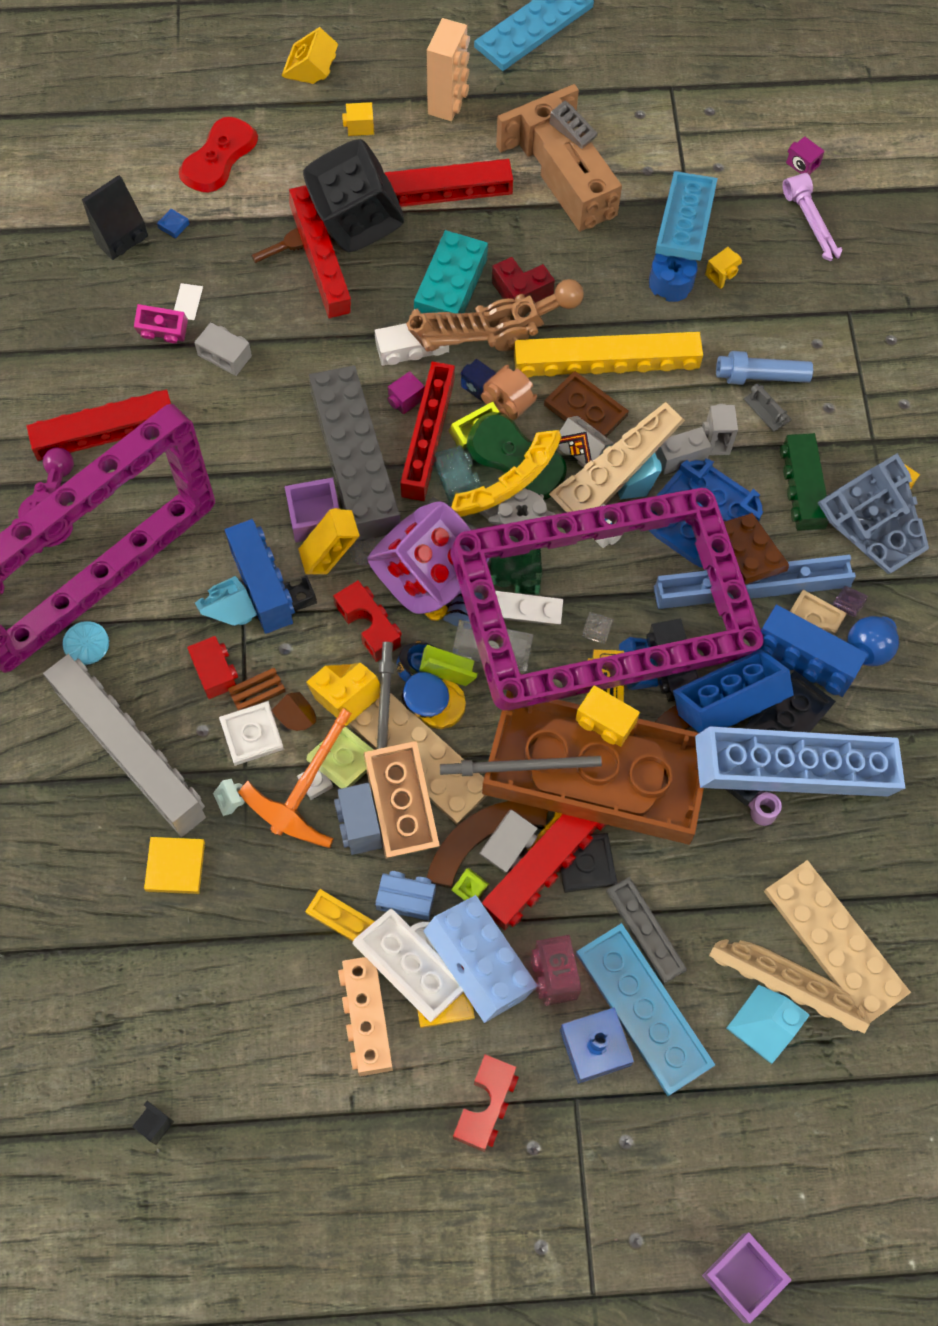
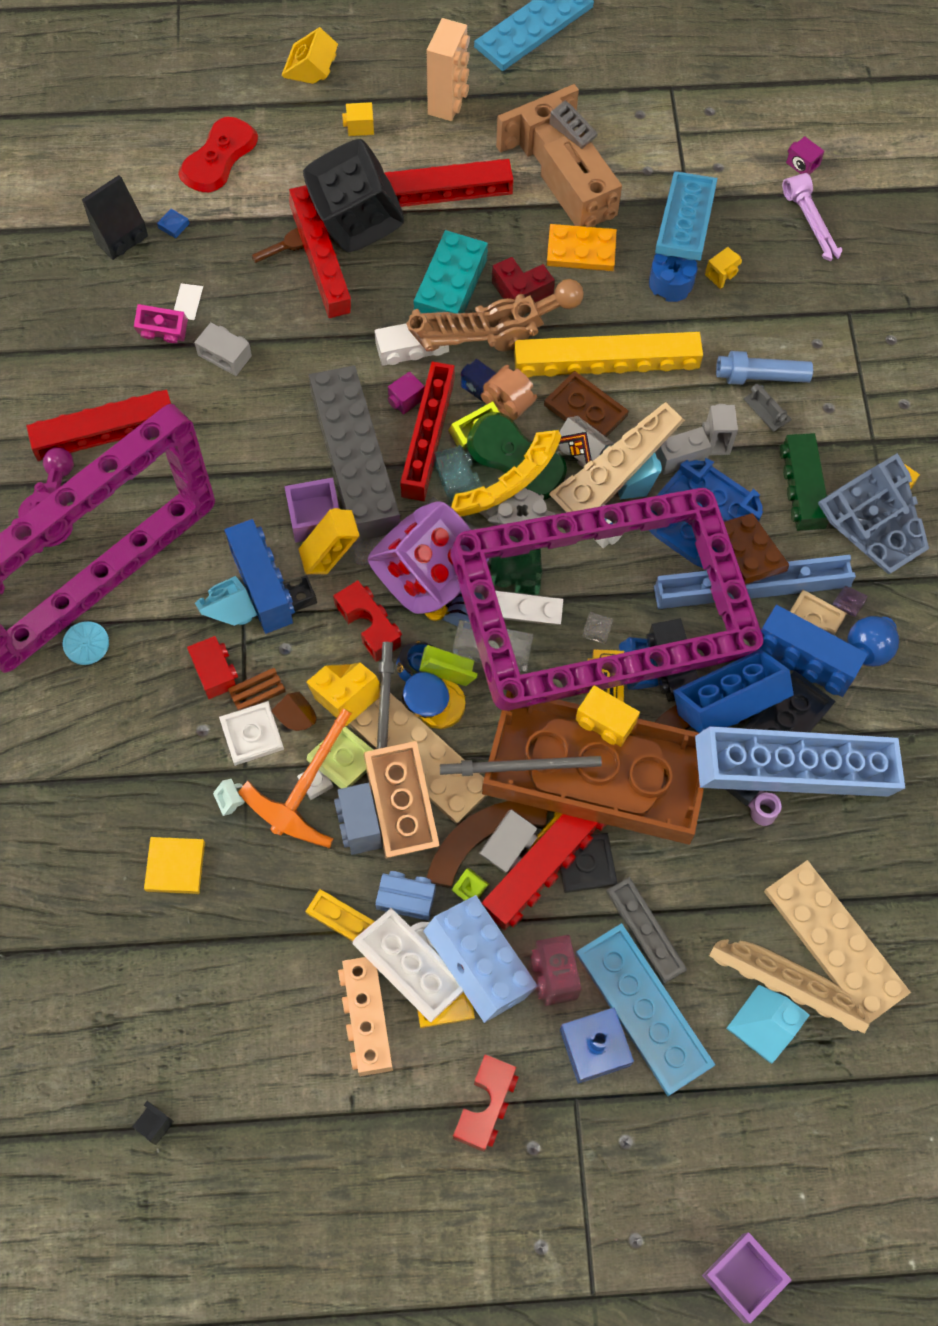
(126, 744): light grey brick -> none
(581, 247): none -> light orange plate

